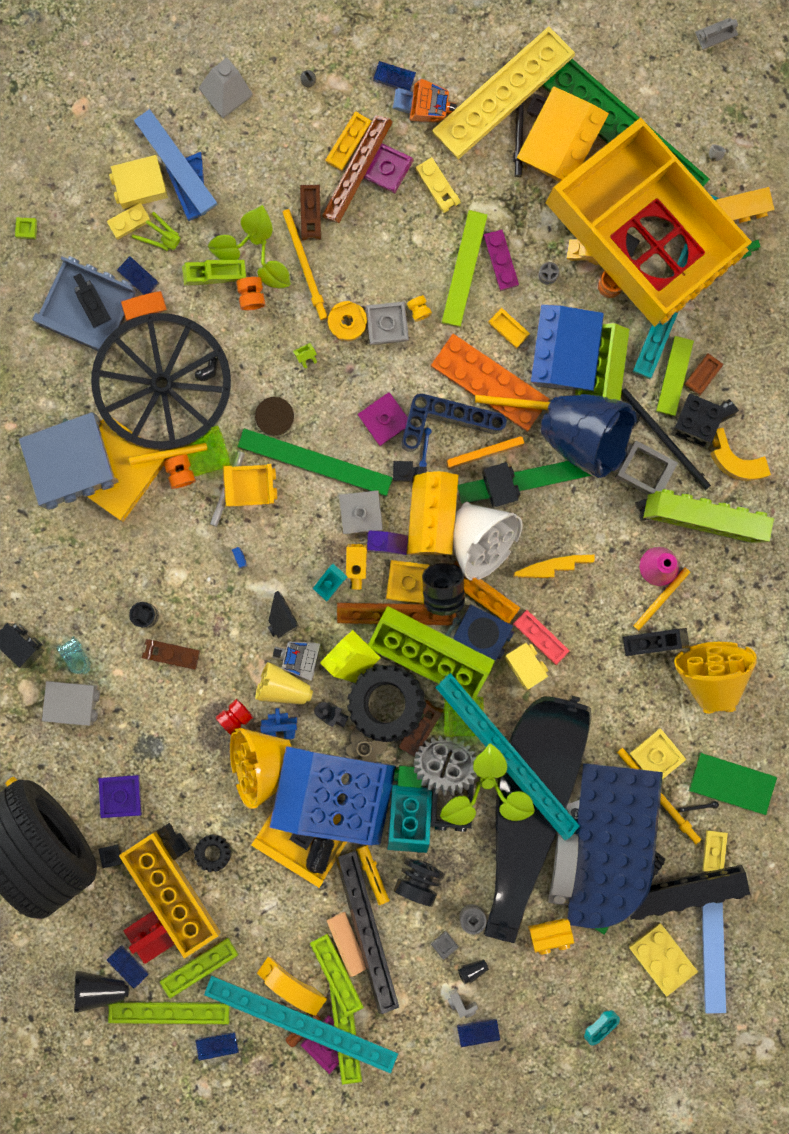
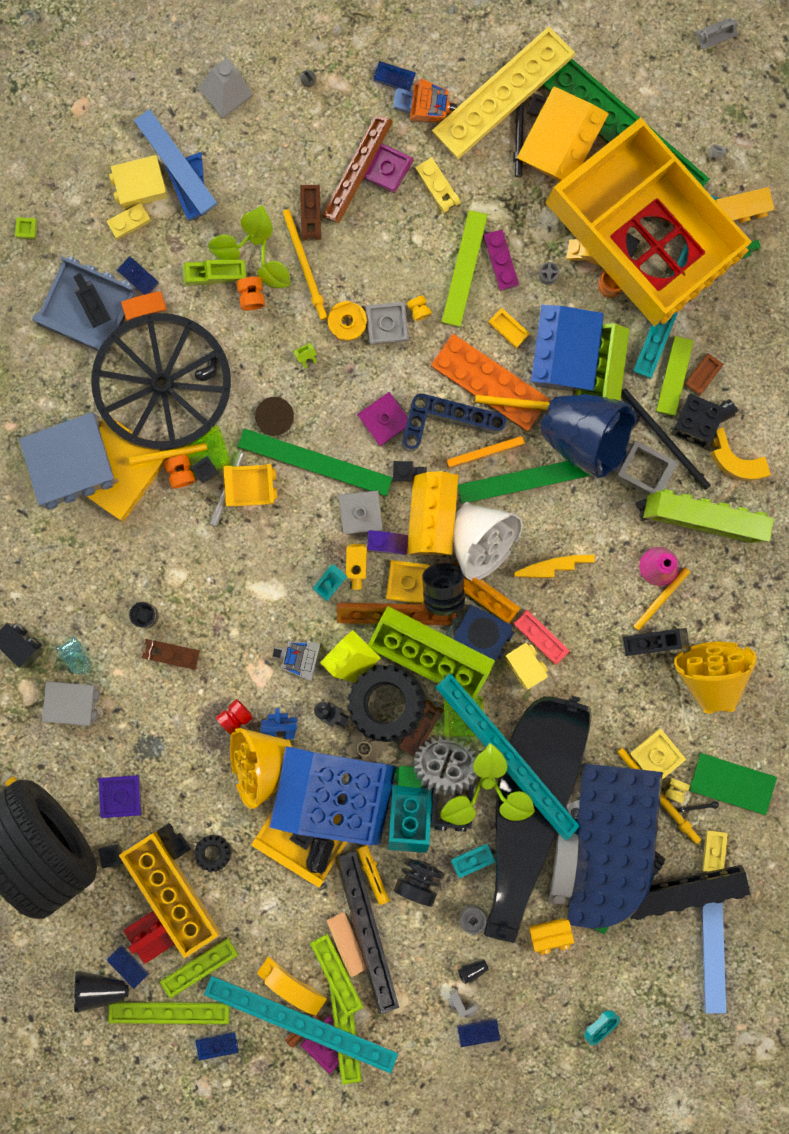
(169, 239): lime plant -> none
(205, 470): none -> black plate
(239, 556): blue tile -> none
(281, 618): black slope -> none
(281, 687): light yellow cone -> none
(348, 141): yellow tile -> none
(427, 431): blue hinge -> none
(444, 945): flat silver tile -> none
(472, 860): none -> teal plate
(500, 486): black brick -> none
(663, 959): light yellow plate -> none
(674, 794): none -> light yellow wheel

